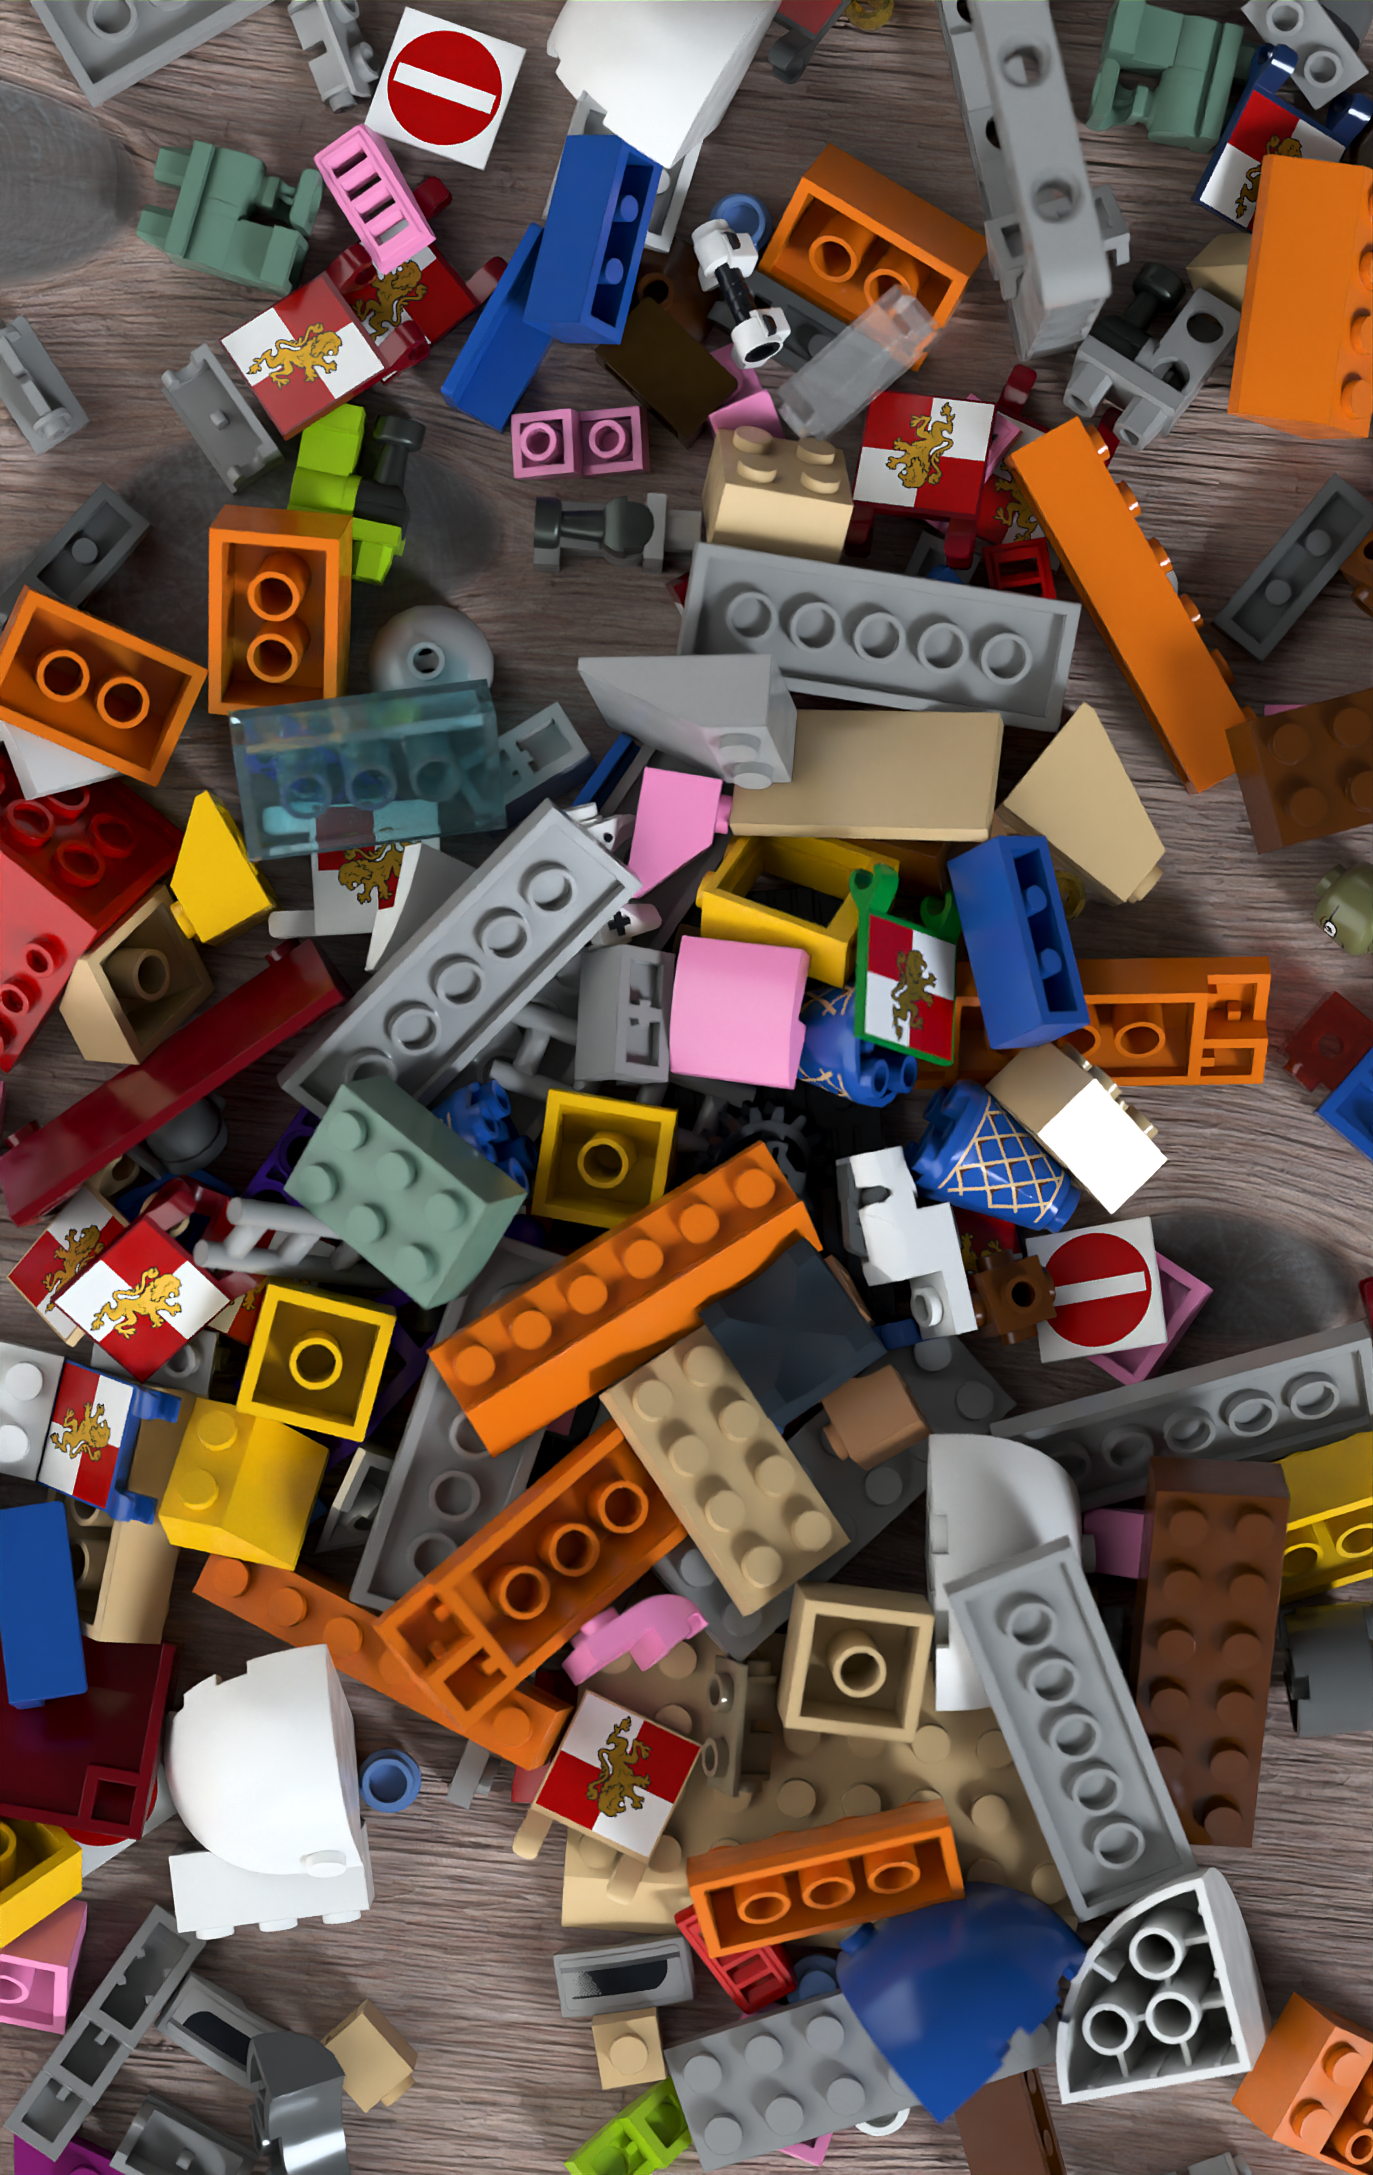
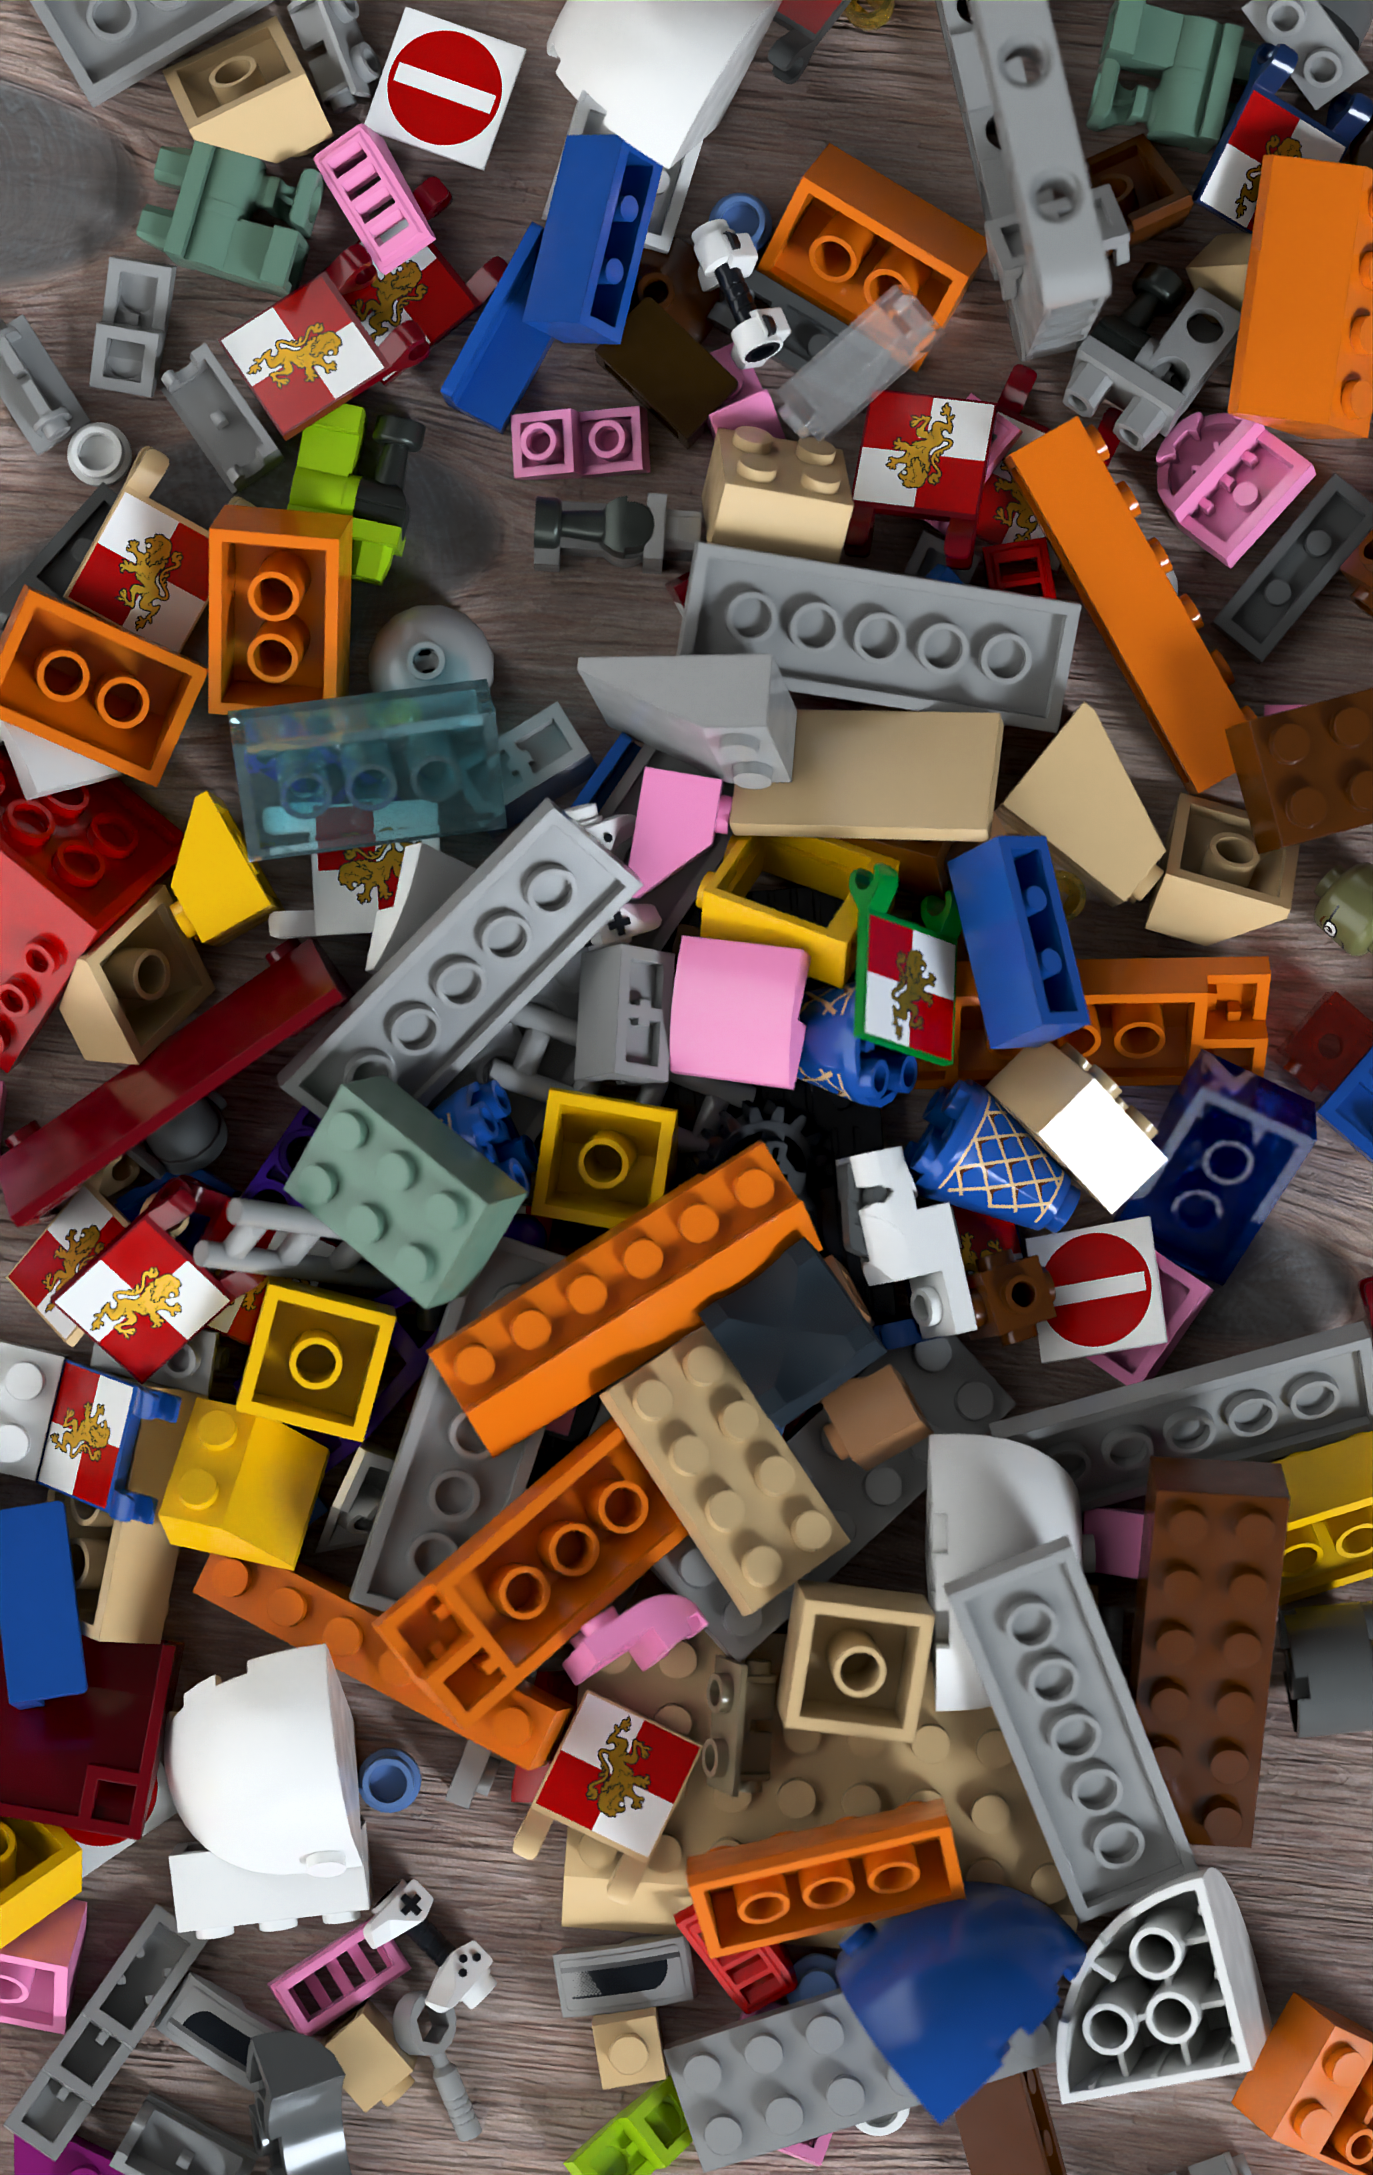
(99, 454): none -> white plate
(132, 326): none -> light grey slope
(147, 562): none -> flag
(250, 96): none -> tan slope
(330, 2010): none -> bright pink slope
(434, 2045): none -> light grey piece
(461, 1971): none -> white piece
(1144, 188): none -> reddish brown slope
(1216, 878): none -> tan slope
(1227, 481): none -> bright pink slope
(1229, 1158): none -> clear blue slope

